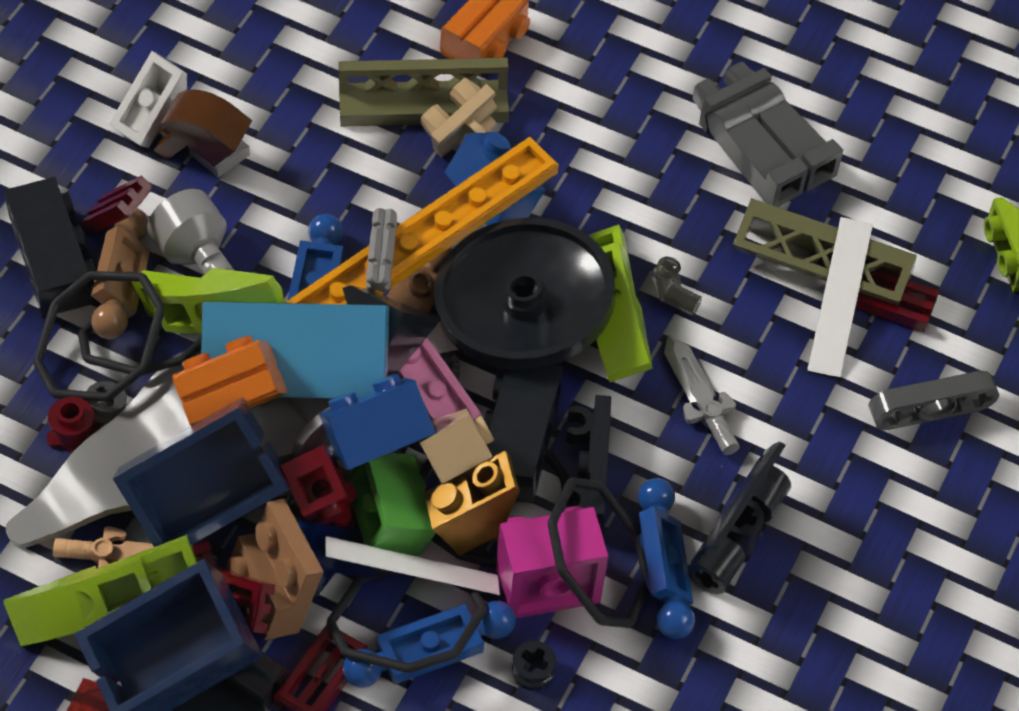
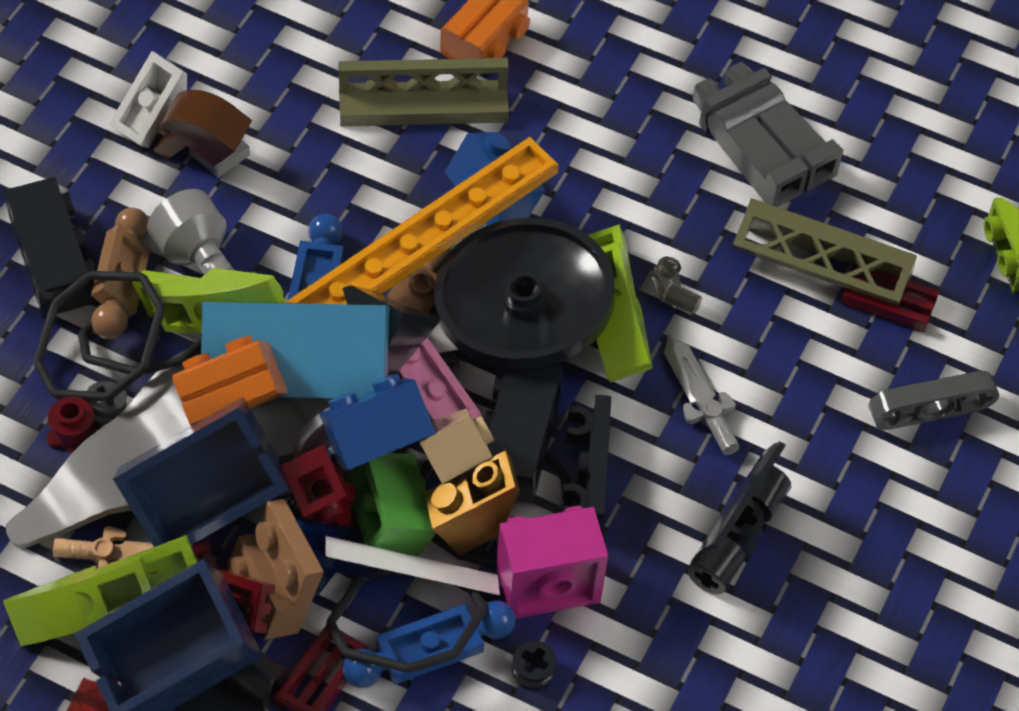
(116, 205): dark red tile -> none
(381, 249): light grey axle -> none
(472, 116): tan hips -> none
(560, 562): black piece -> none
(665, 559): blue plate -> none
(840, 297): white sticker -> none

